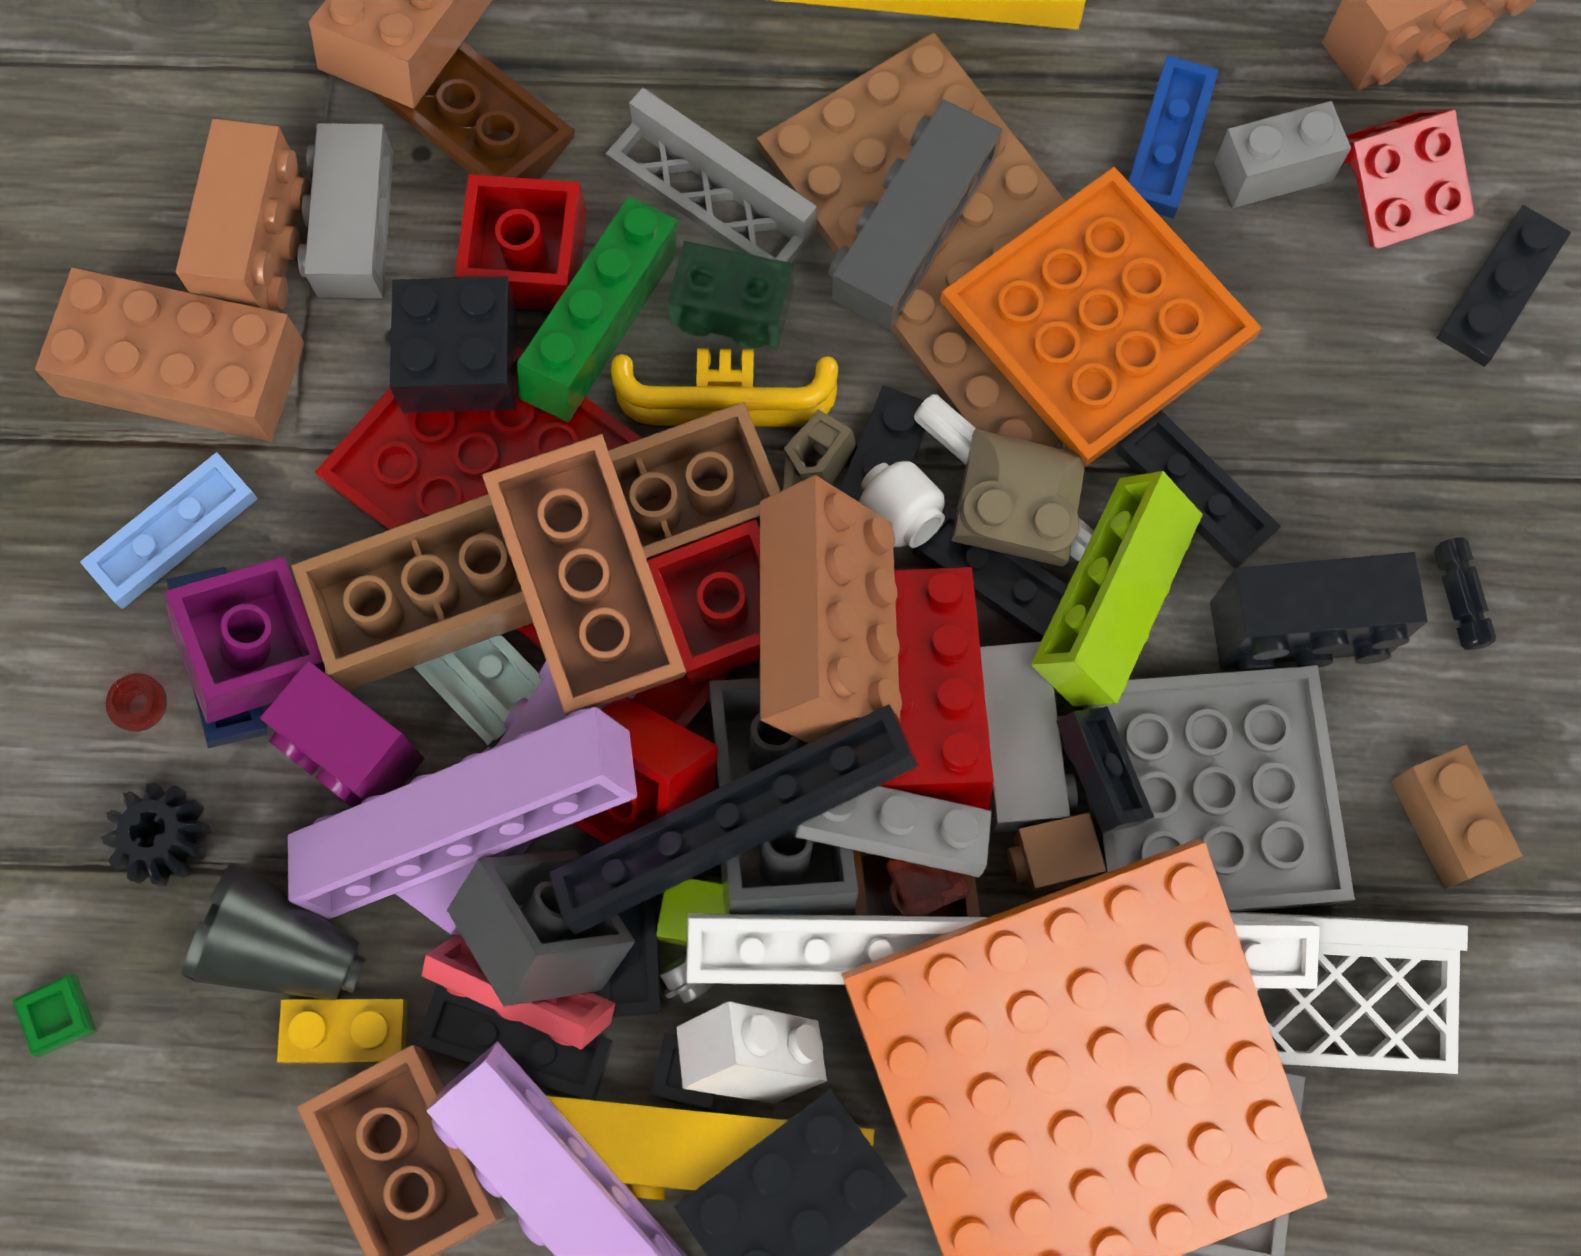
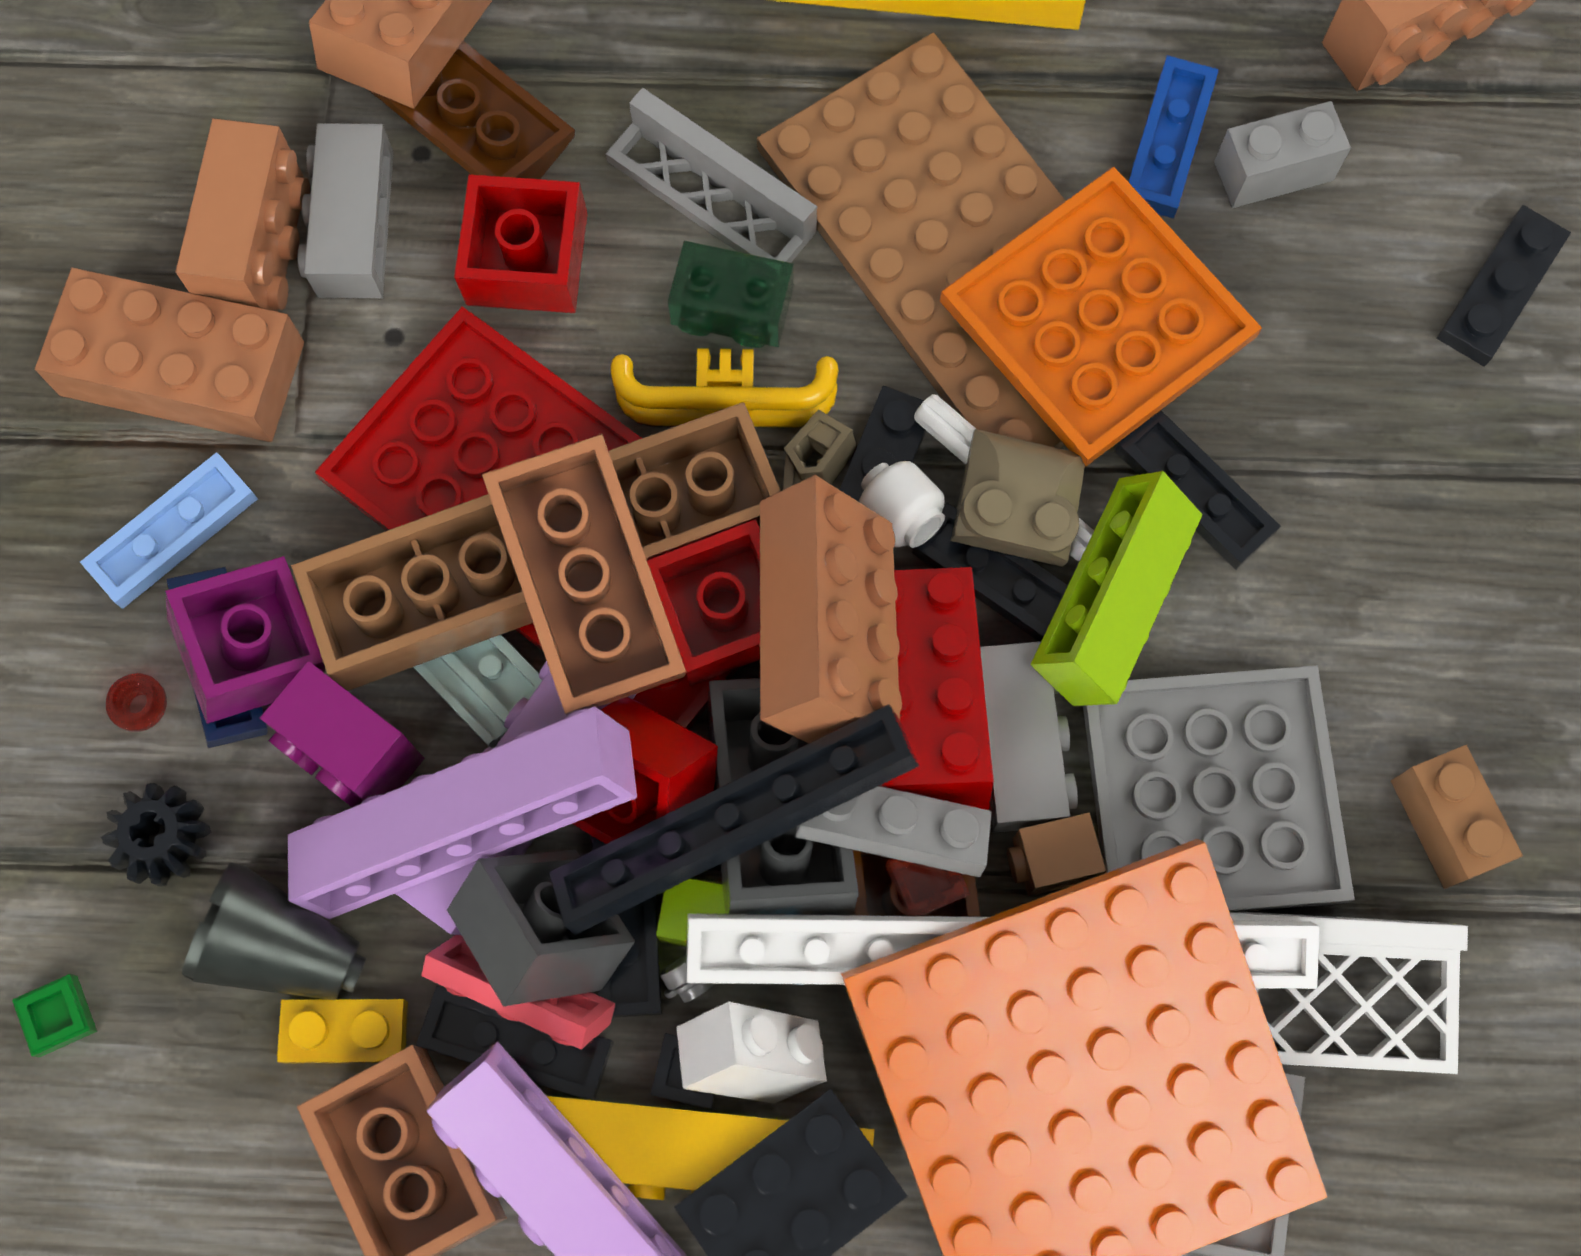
(454, 344): black brick -> none
(597, 309): green brick -> none
(914, 214): dark grey brick -> none
(1104, 769): black plate -> none
(1318, 611): black brick -> none
(1410, 175): bracket -> none
(1465, 593): black axle -> none

